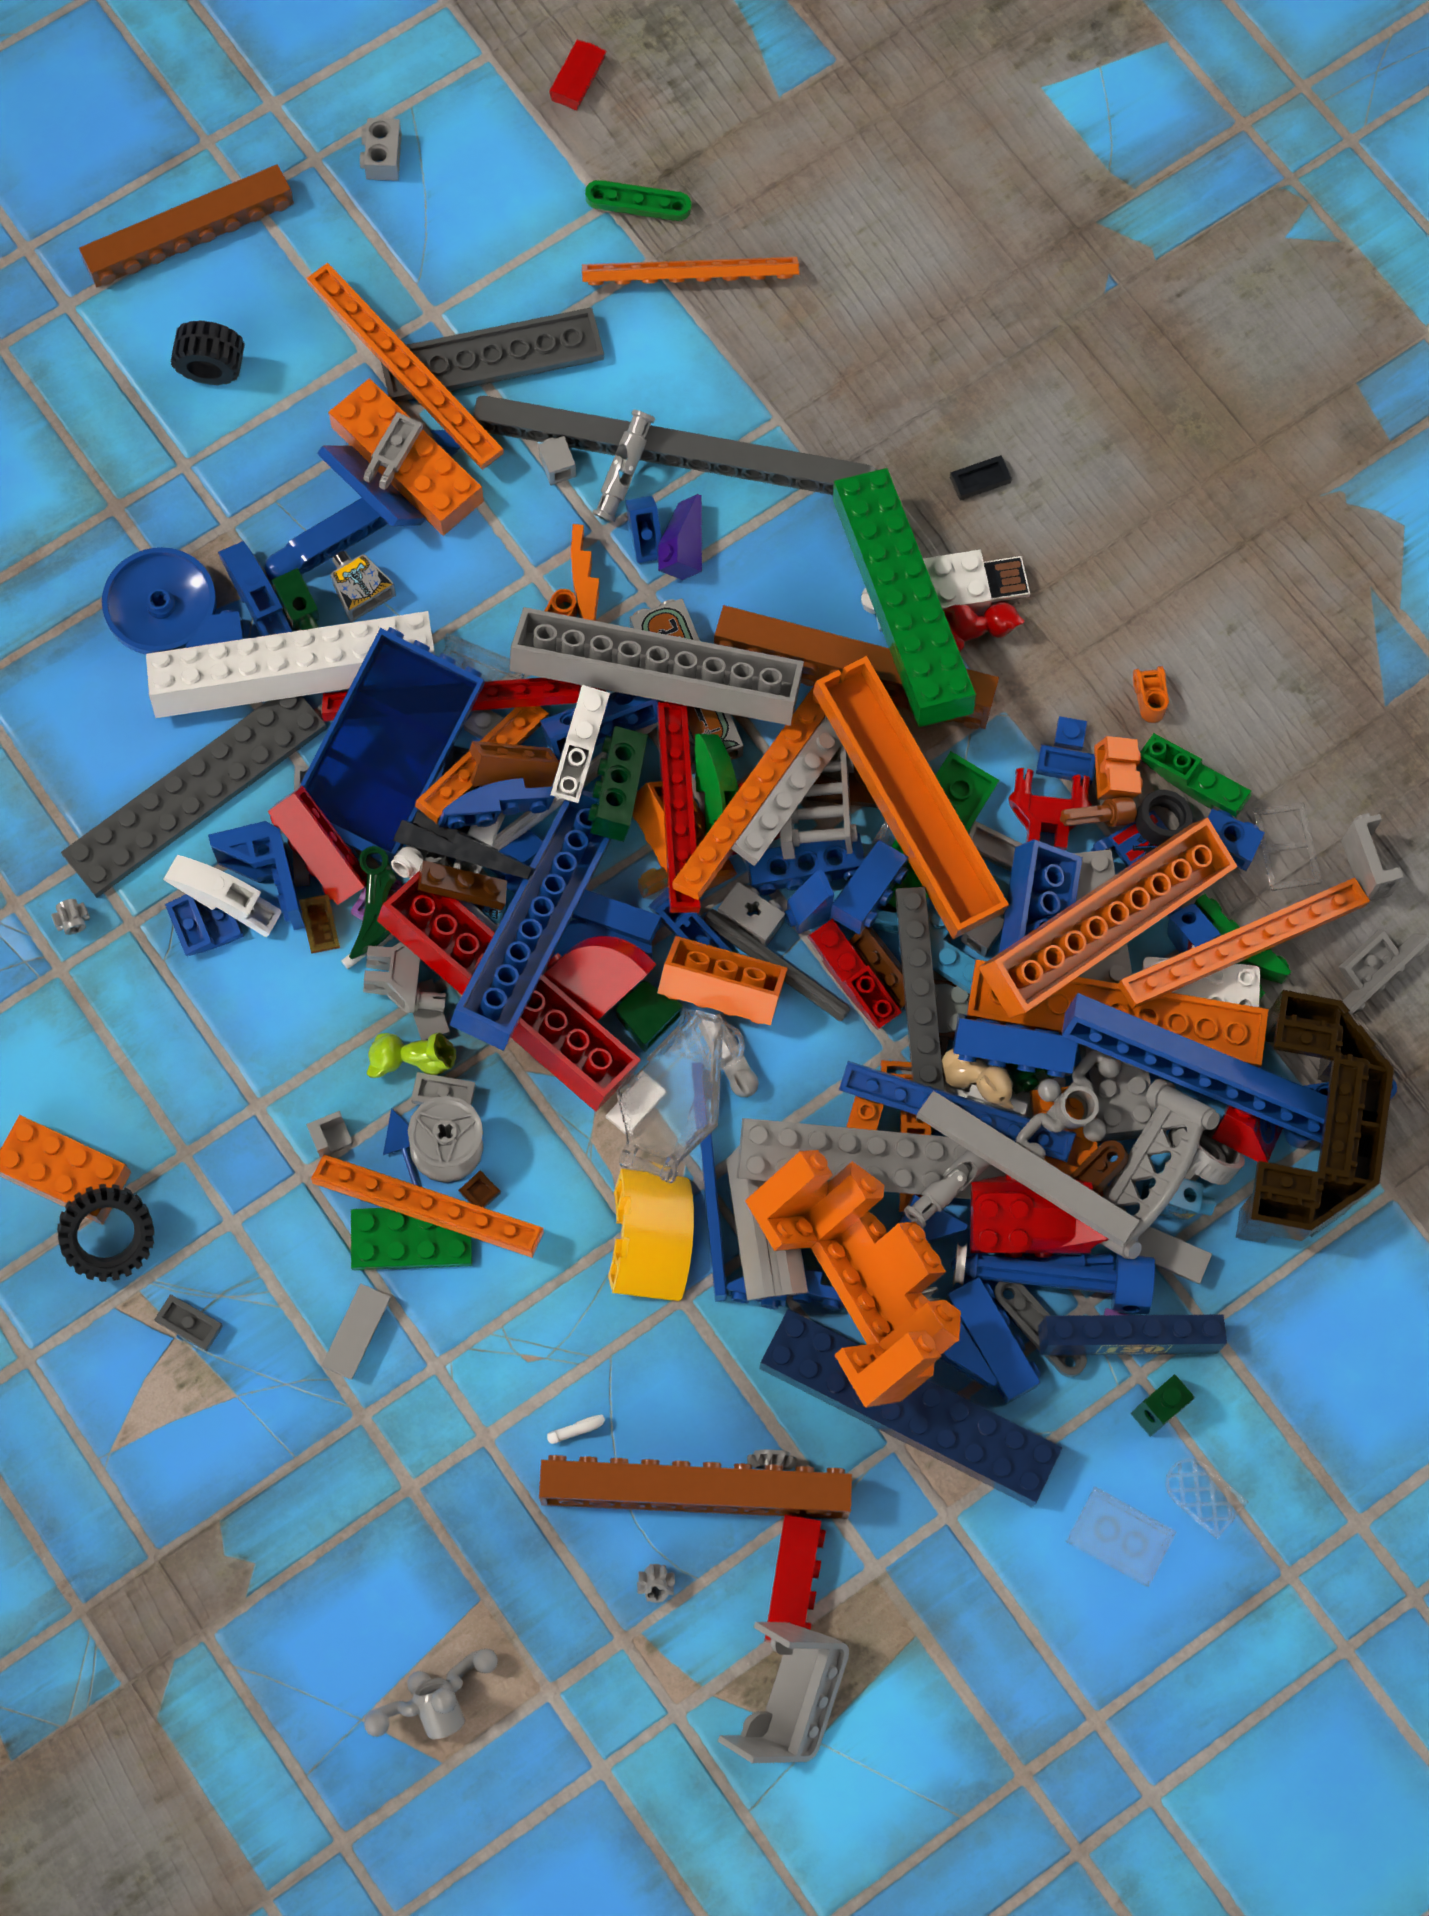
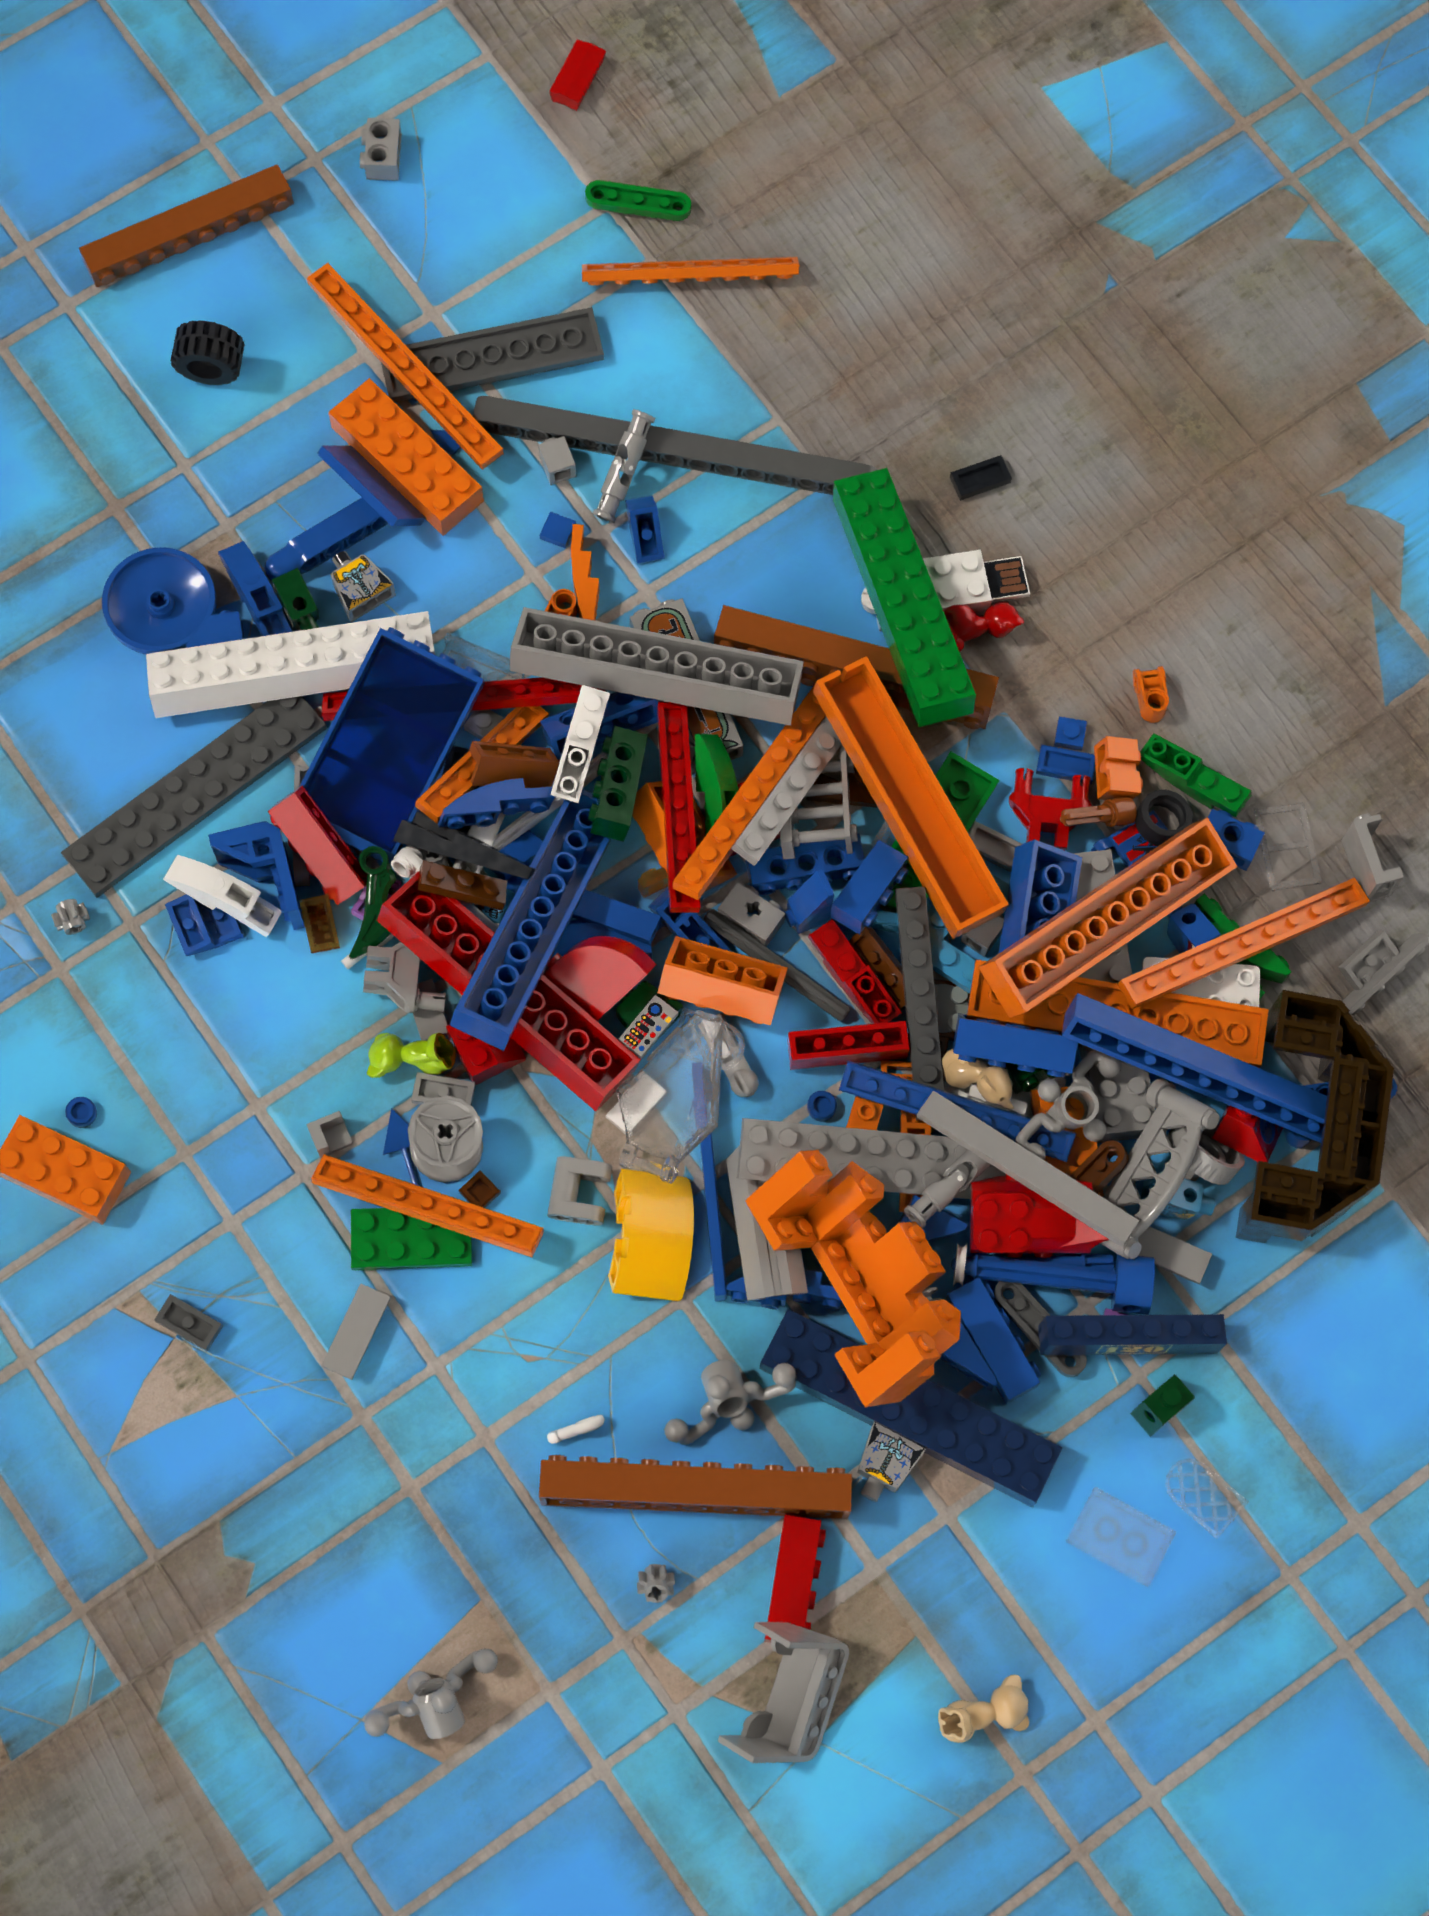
(81, 1112): none -> blue tile
(110, 1266): black tyre -> none
(393, 448): light grey hinge -> none
(482, 1059): none -> red slope
(557, 530): none -> blue tile
(565, 1189): none -> light grey connector
(648, 1026): none -> tile
(682, 541): dark purple slope -> none
(729, 1399): none -> light grey wheel
(771, 1457): light grey gear -> none
(821, 1106): none -> blue tile
(846, 1044): none -> red brick
(886, 1461): none -> light grey torso
(1006, 1707): none -> tan animal

